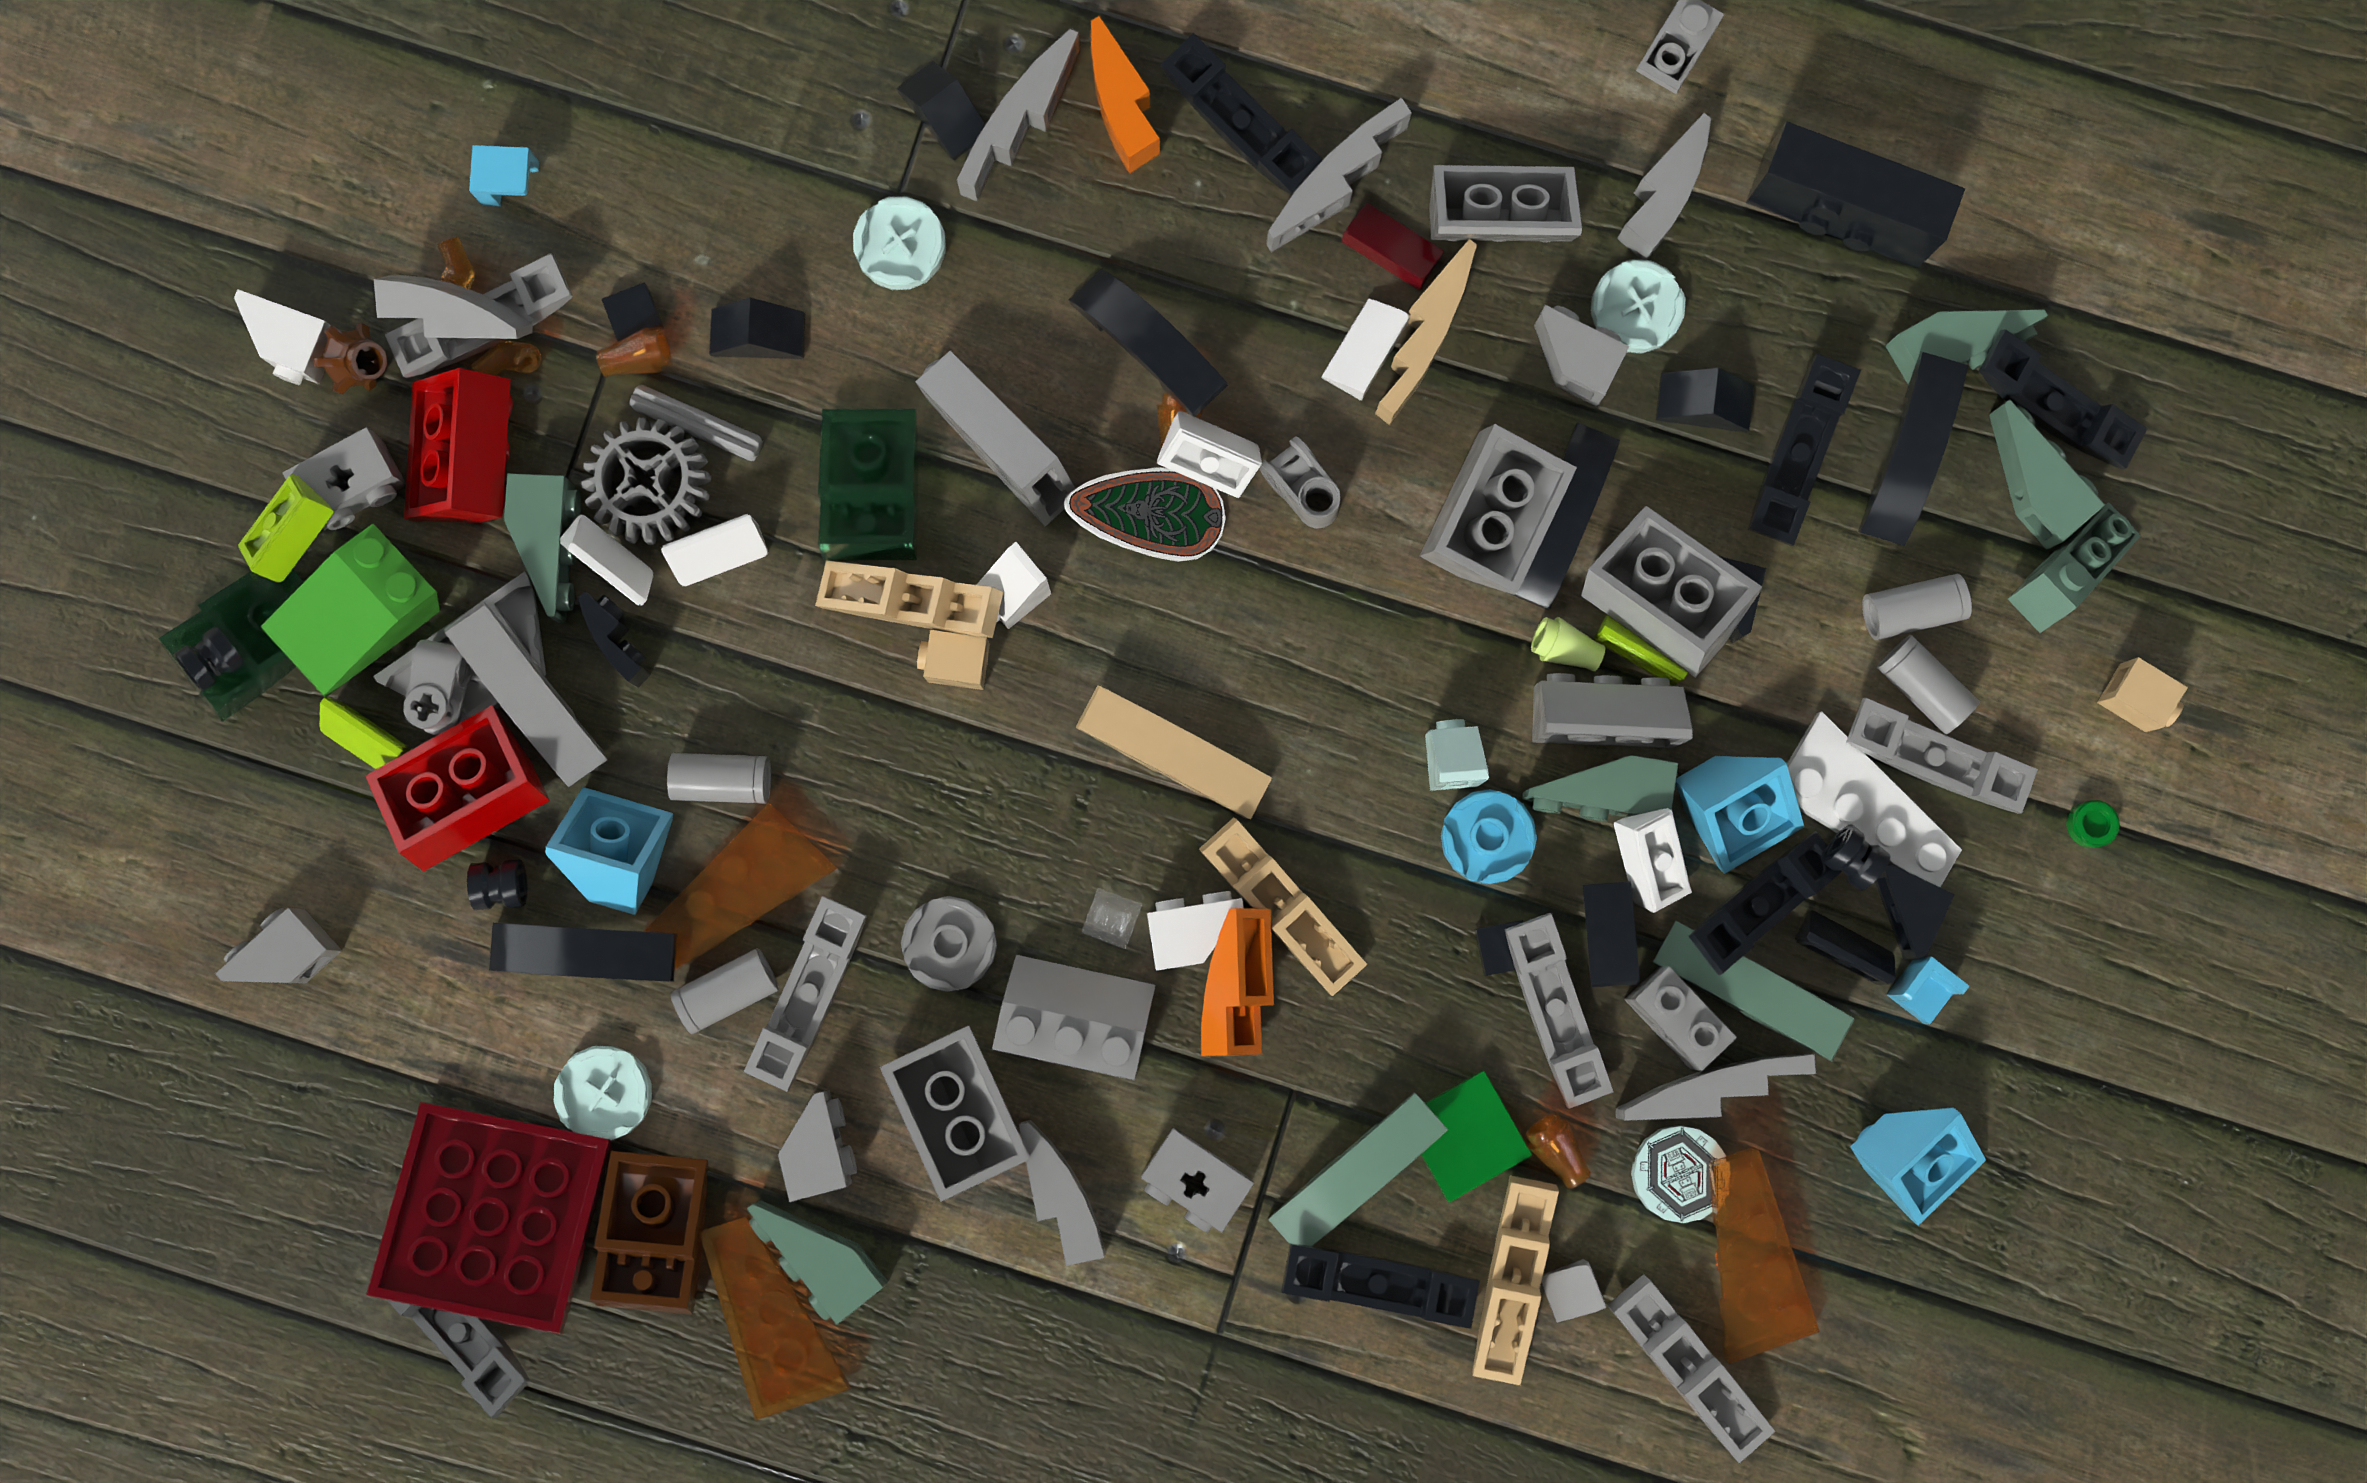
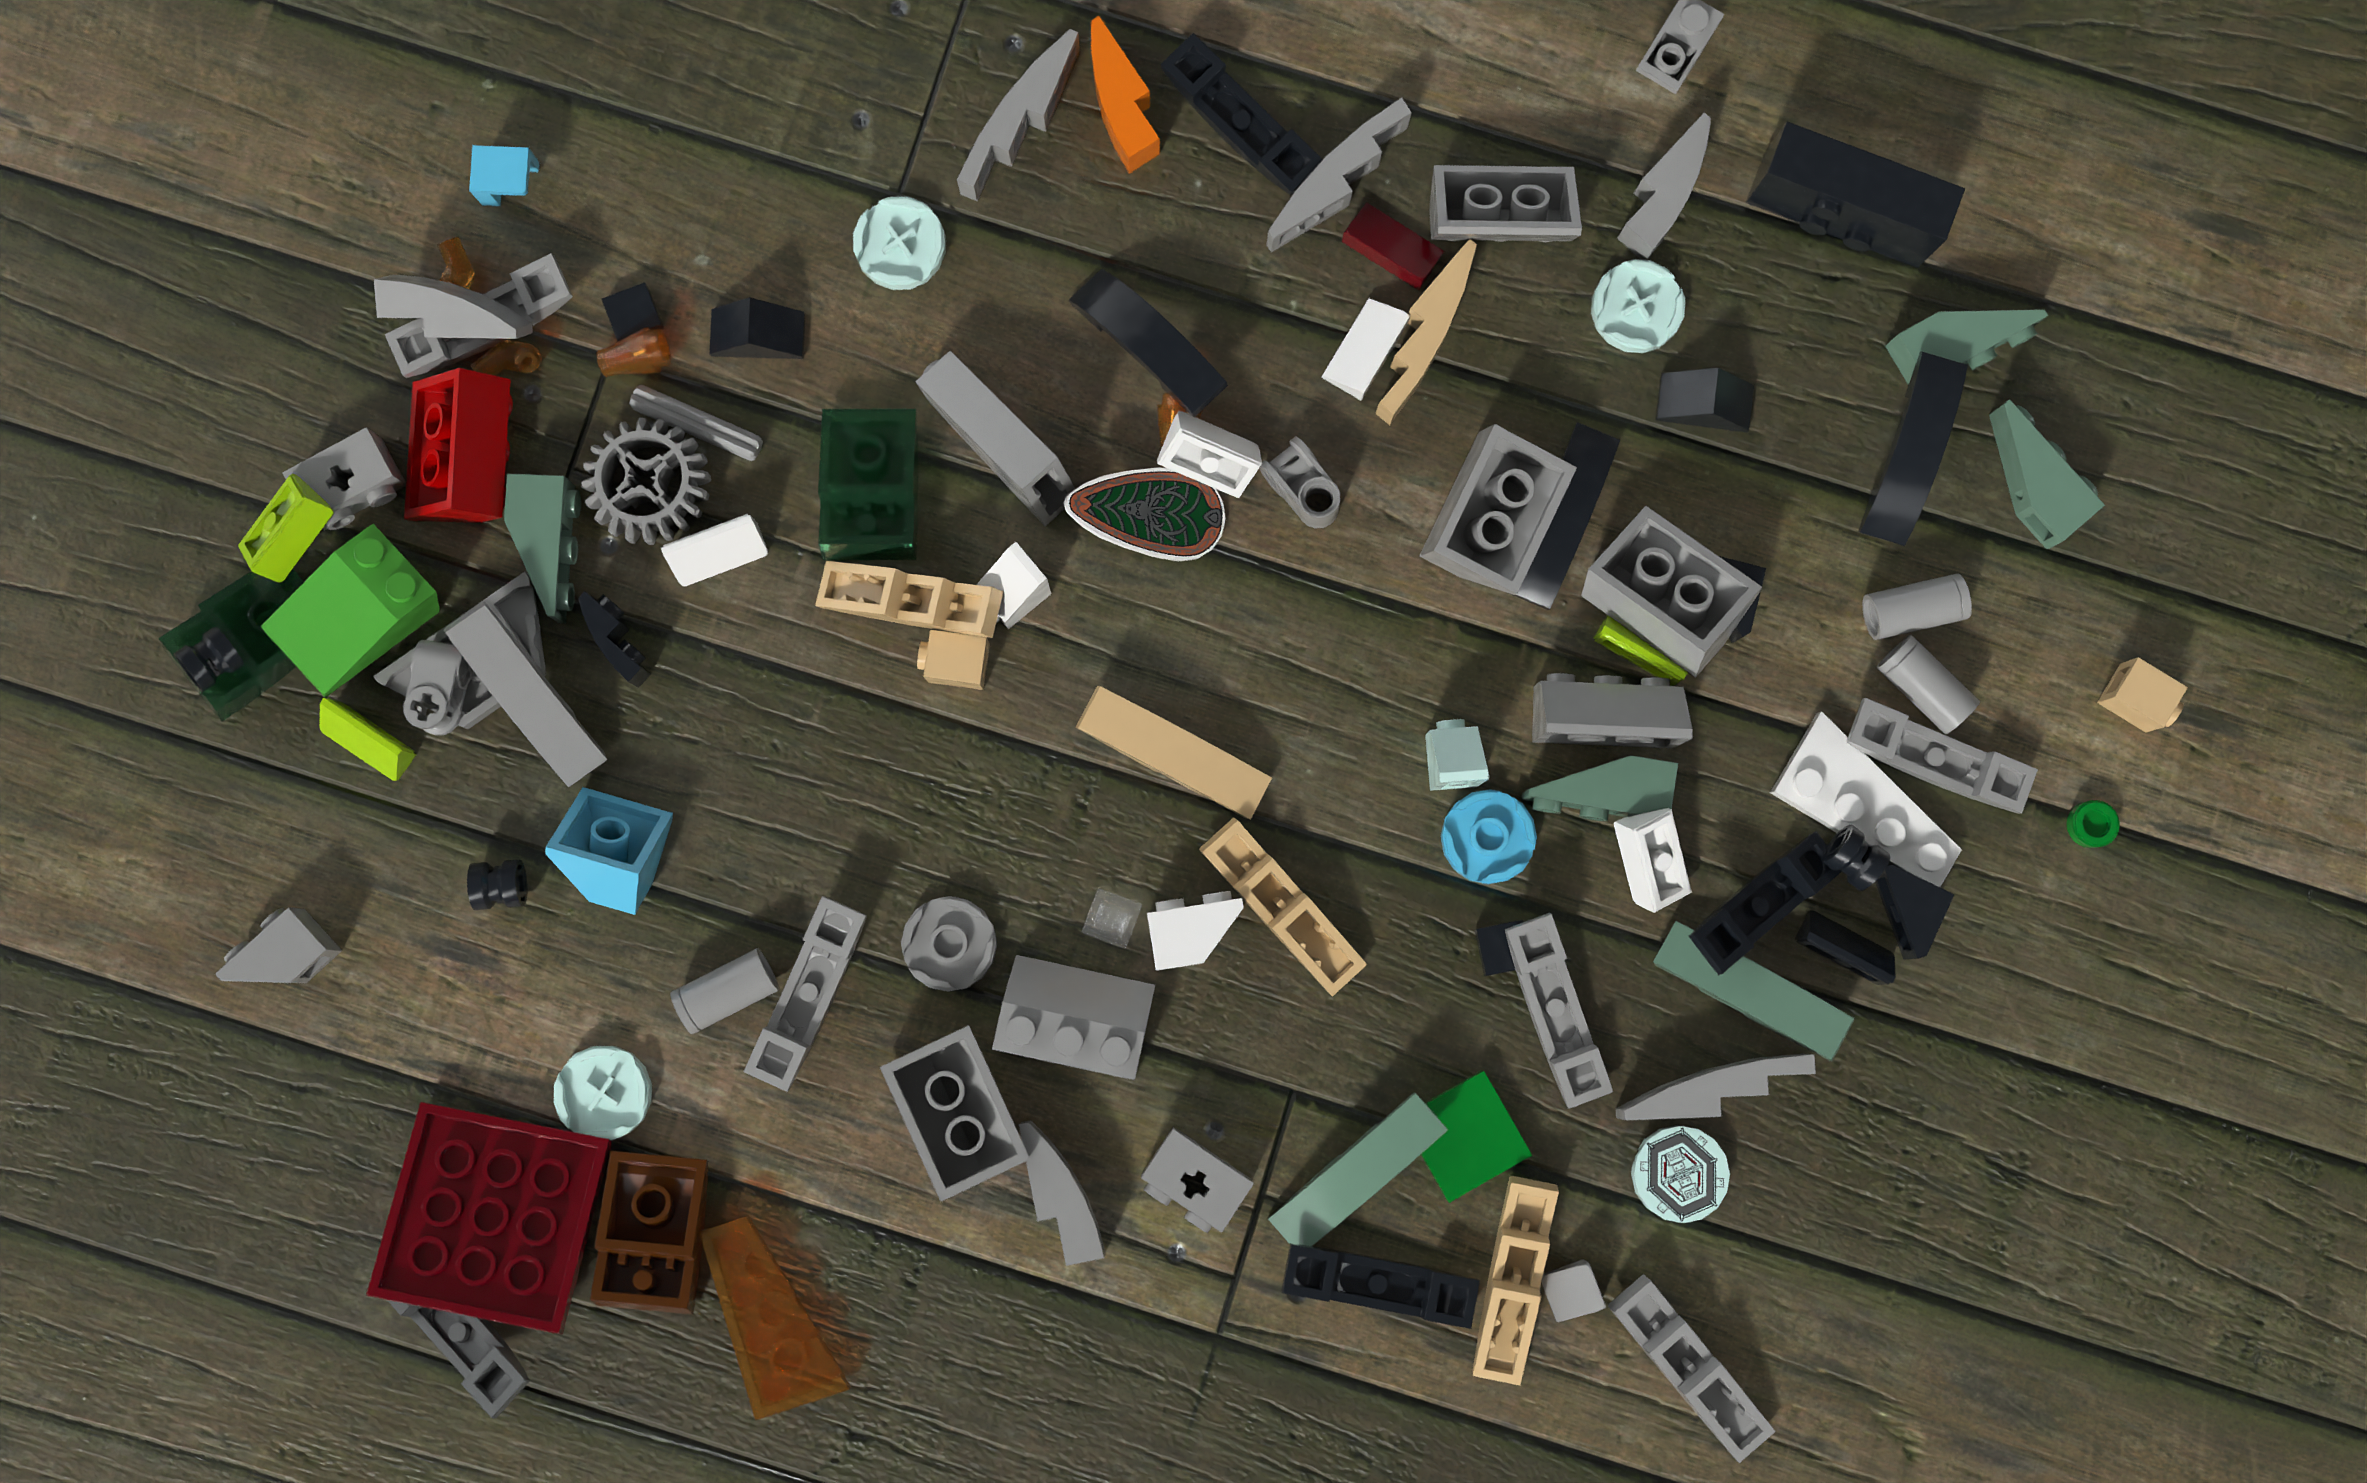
(284, 337): white slope -> none
(352, 358): reddish brown rock -> none
(456, 789): red slope -> none
(583, 952): black slope -> none
(608, 559): white slope -> none
(719, 778): light grey pin -> none
(745, 881): clear orange wing -> none
(814, 1152): light grey slope -> none
(828, 1264): sand green slope -> none
(943, 109): black slope -> none
(1238, 985): orange slope -> none
(1558, 1149): clear orange cone -> none
(1564, 644): yellowish green cone -> none
(1578, 355): light grey slope -> none
(1611, 934): black slope -> none
(1680, 1018): light grey brick -> none
(1740, 806): medium azure slope -> none
(1759, 1276): clear orange wing -> none
(1802, 449): black slope -> none
(1919, 1157): medium azure slope -> none
(1926, 988): medium azure panel -> none
(2057, 405): black slope -> none
(2074, 568): sand green slope -> none

